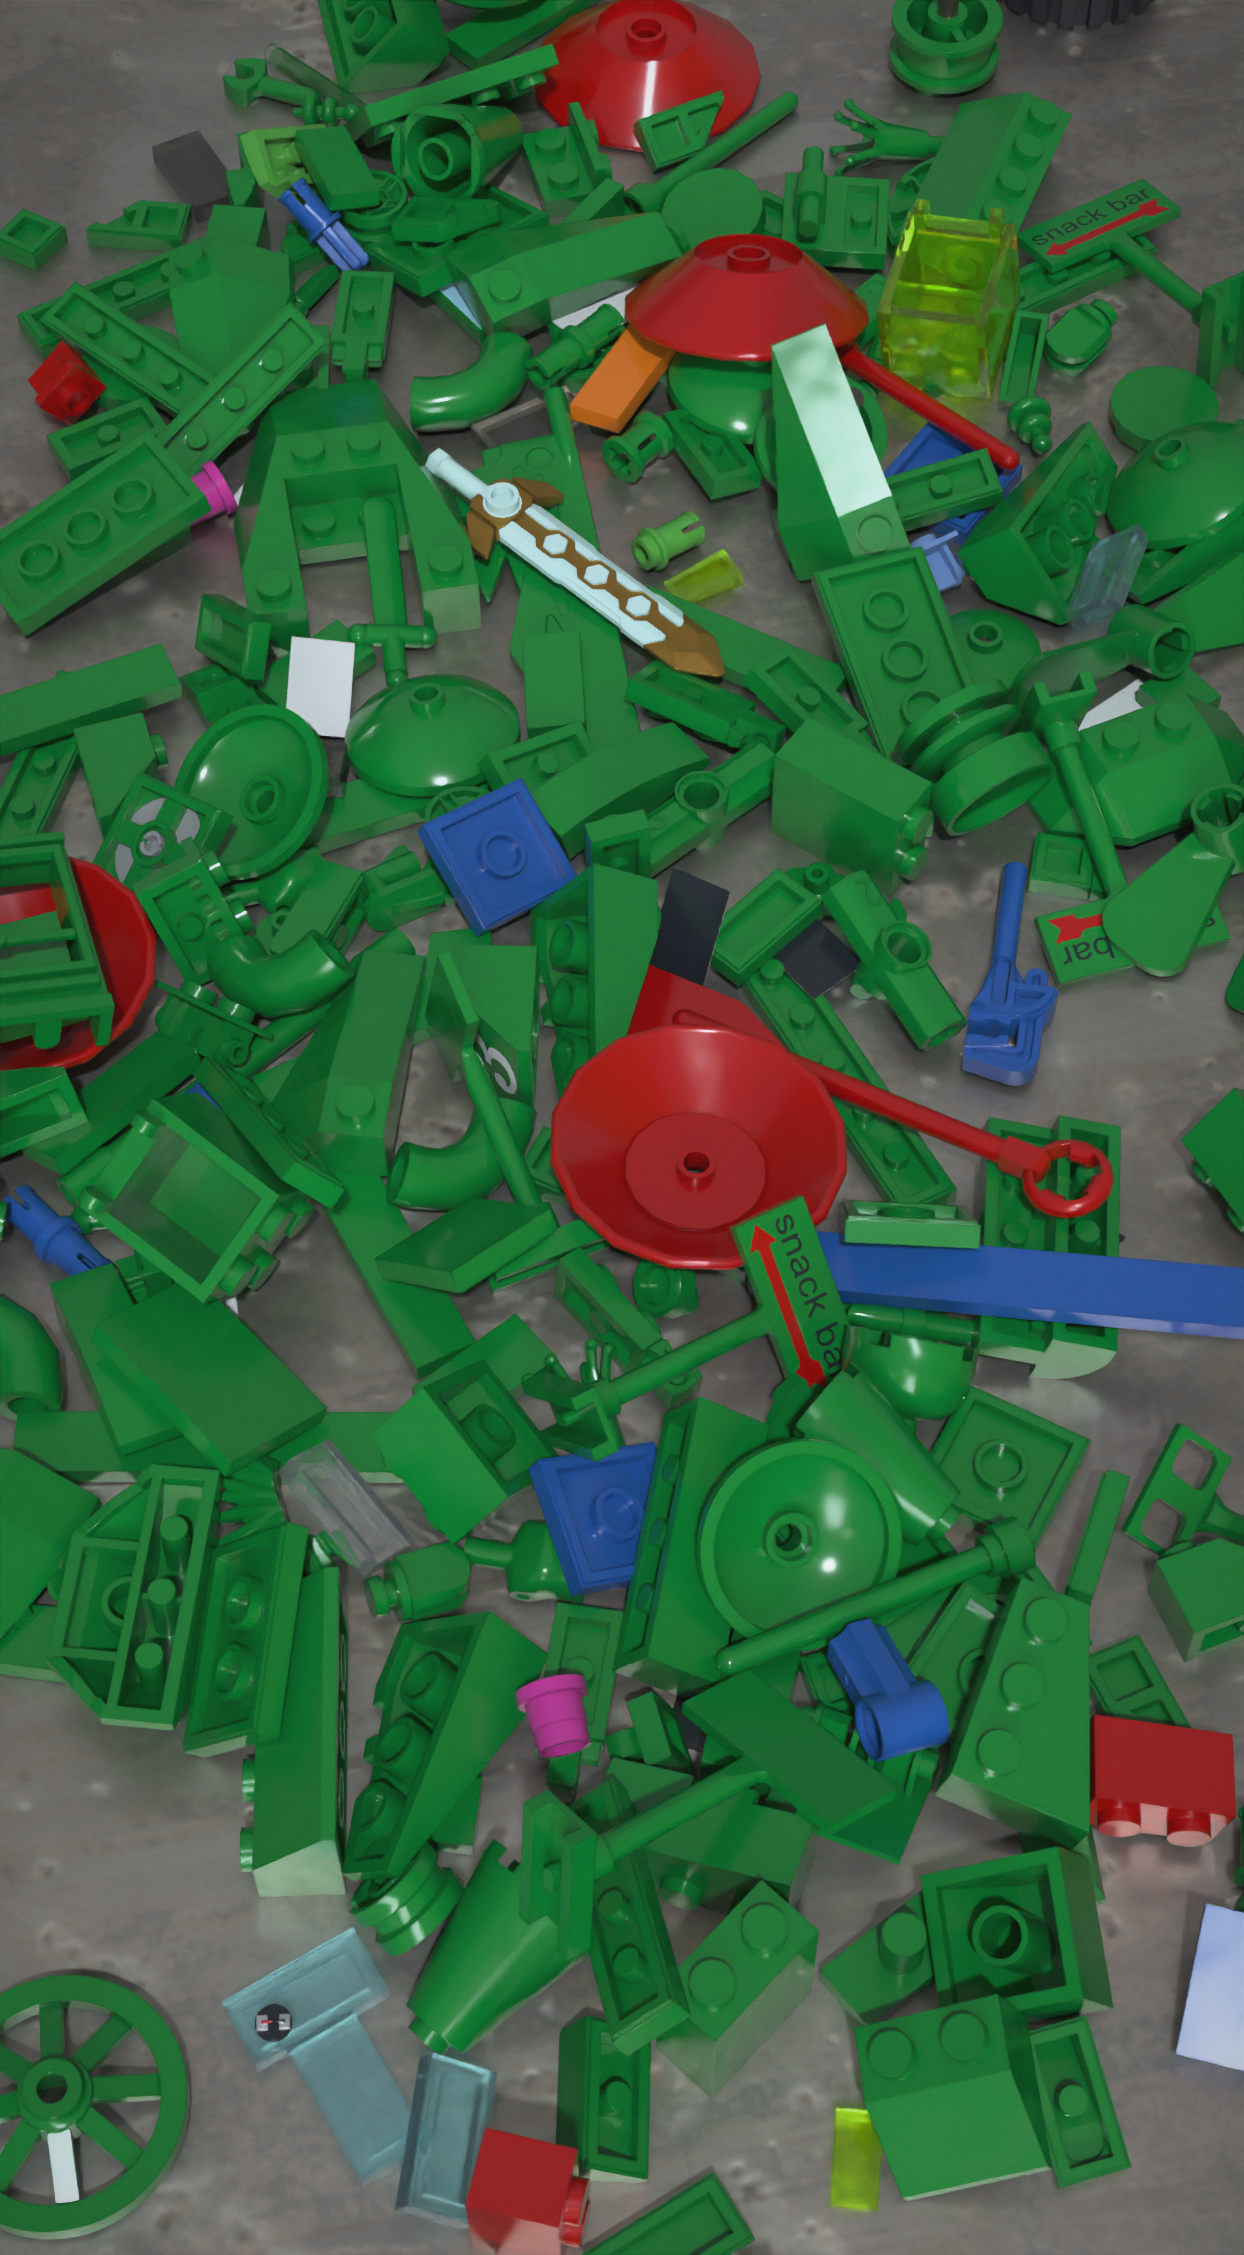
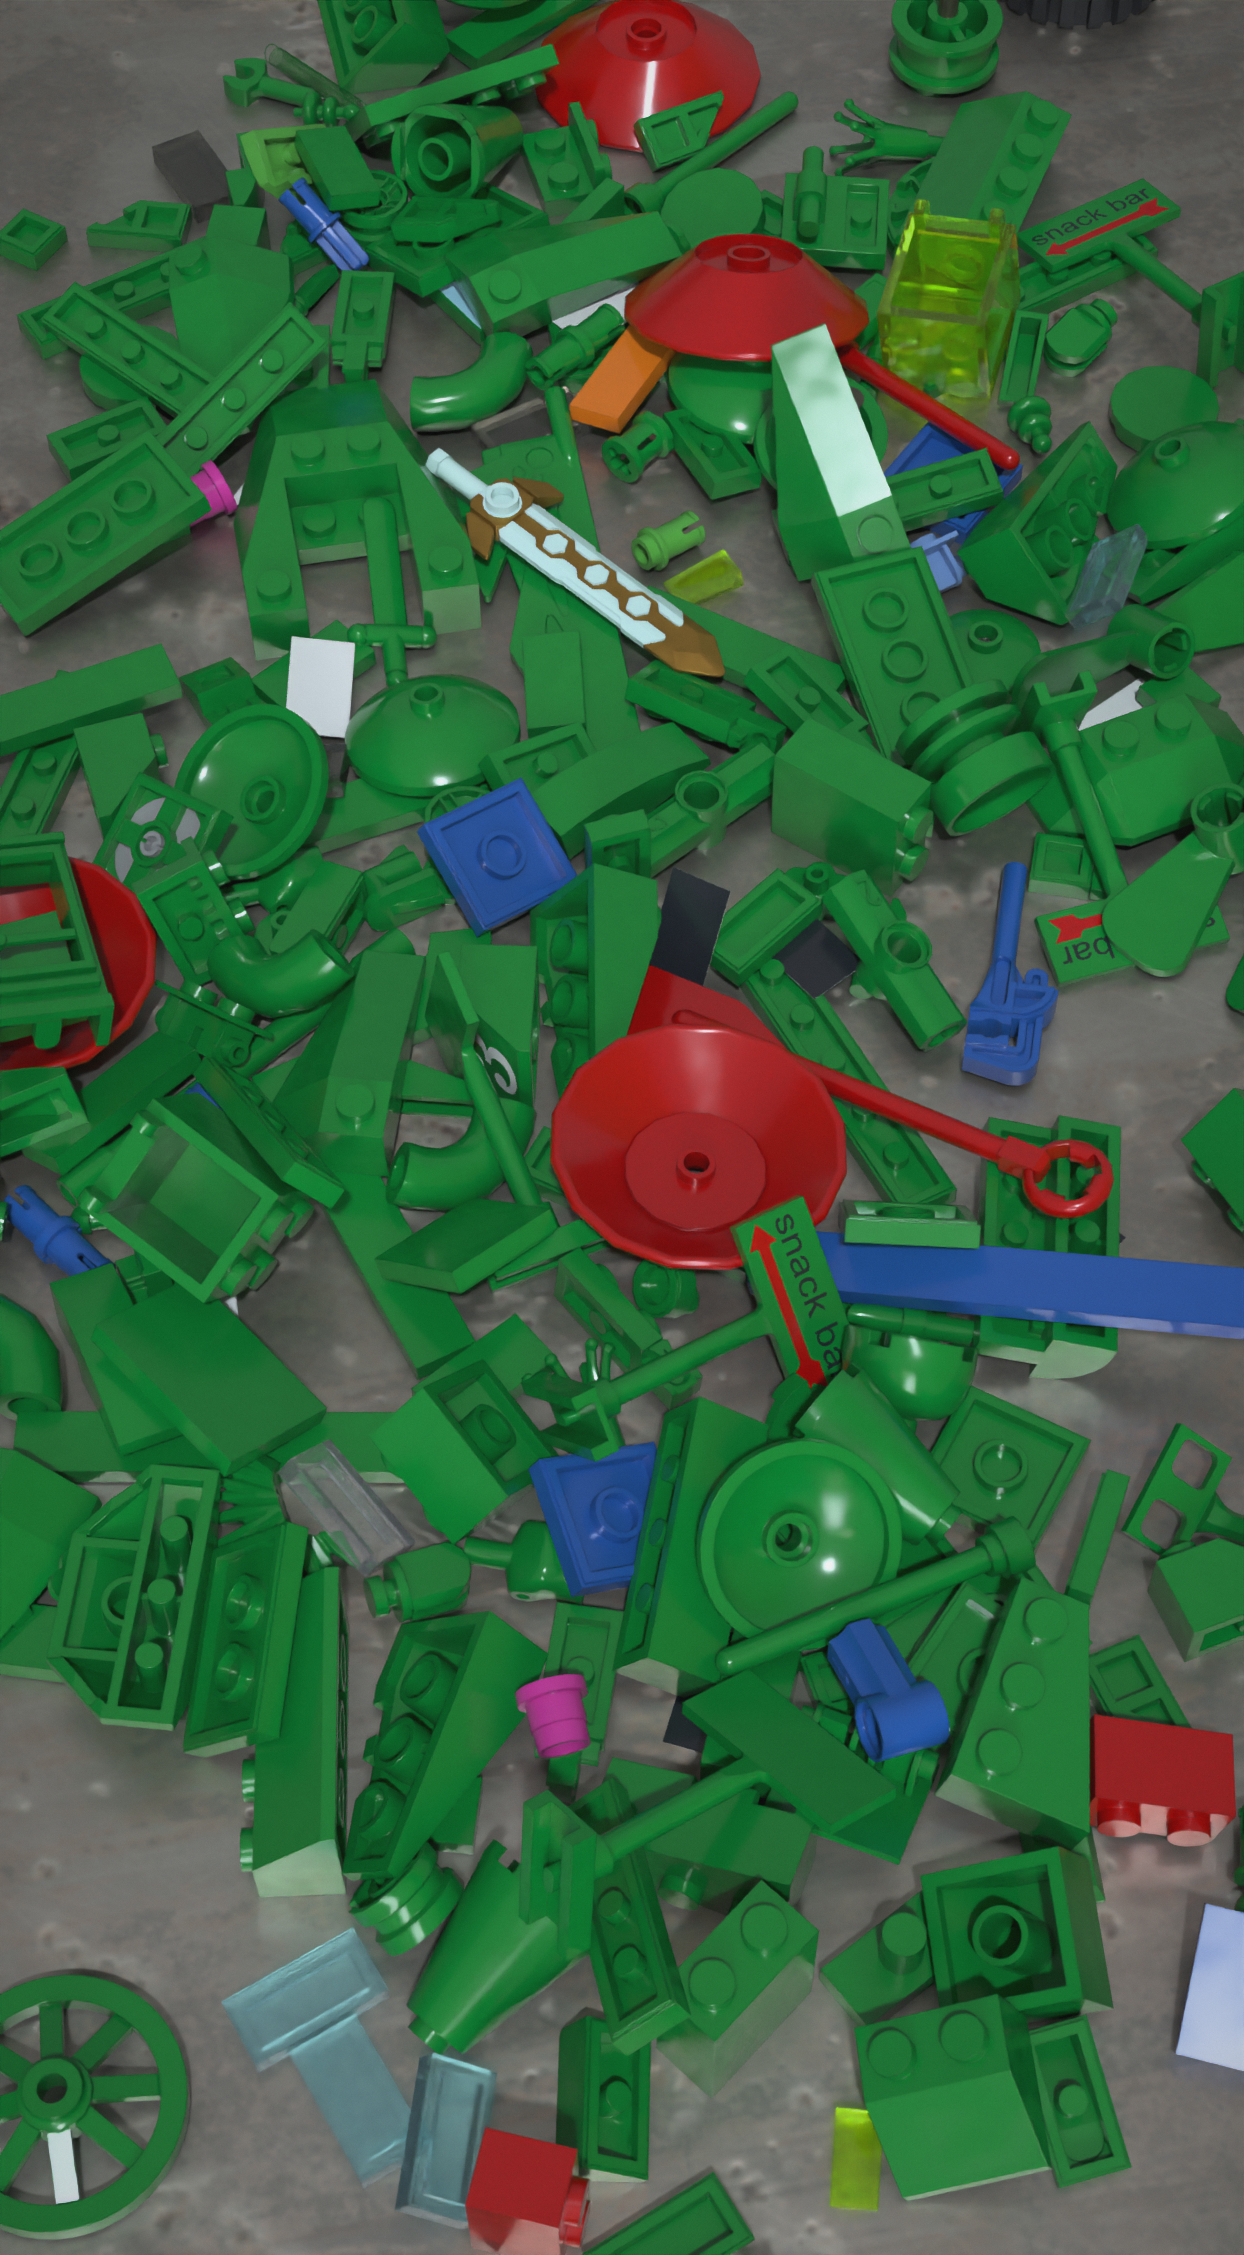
(66, 384): red bracket -> none
(233, 636): green tile -> none
(273, 2023): black piece -> none
(434, 1093): none -> green piece
(654, 1738): green tile -> none

